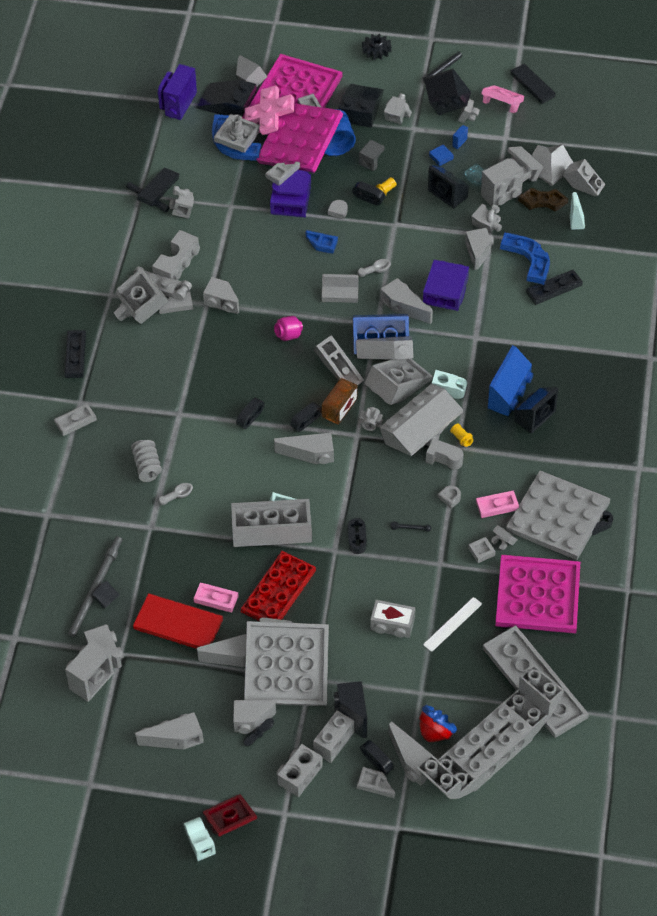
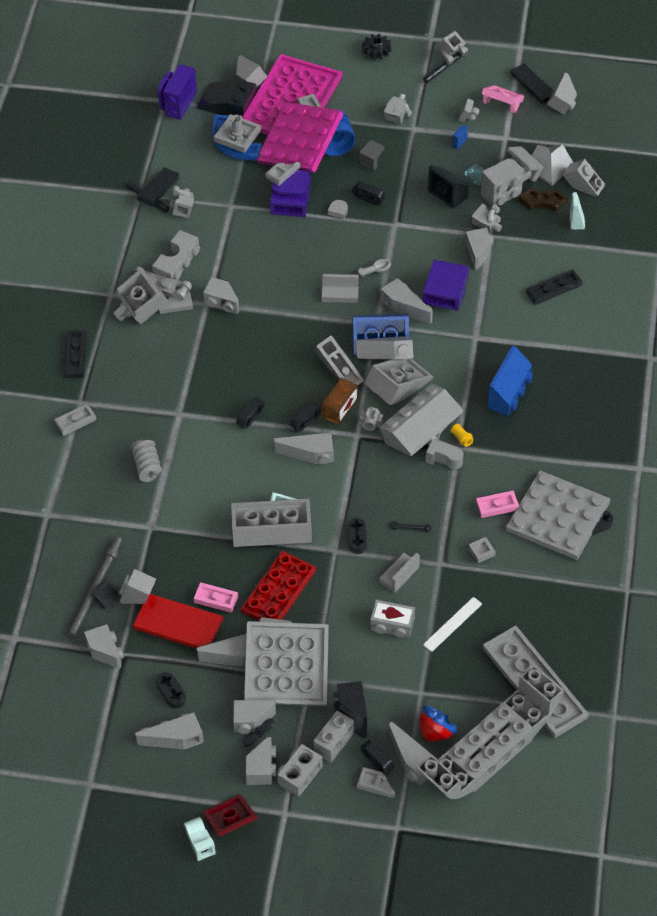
(89, 670): light grey brick -> none
(136, 588): none -> light grey slope
(174, 688): none -> black beam
(180, 491): light grey piece -> none
(259, 764): none -> light grey slope
(269, 109): bright pink plate -> none
(288, 328): dark pink head -> none
(322, 242): blue tile -> none
(361, 104): black slope -> none
(386, 186): yellow pin -> none
(400, 572): none -> light grey panel
(441, 155): blue tile -> none
(447, 91): black slope -> none
(450, 496): light grey tile -> none
(451, 383): light aqua leg -> none
(452, 44): none -> light grey piece
(504, 536): light grey tile -> none
(532, 250): blue plate -> none
(537, 408): black slope -> none
(538, 594): dark pink plate -> none
(563, 95): none -> light grey slope

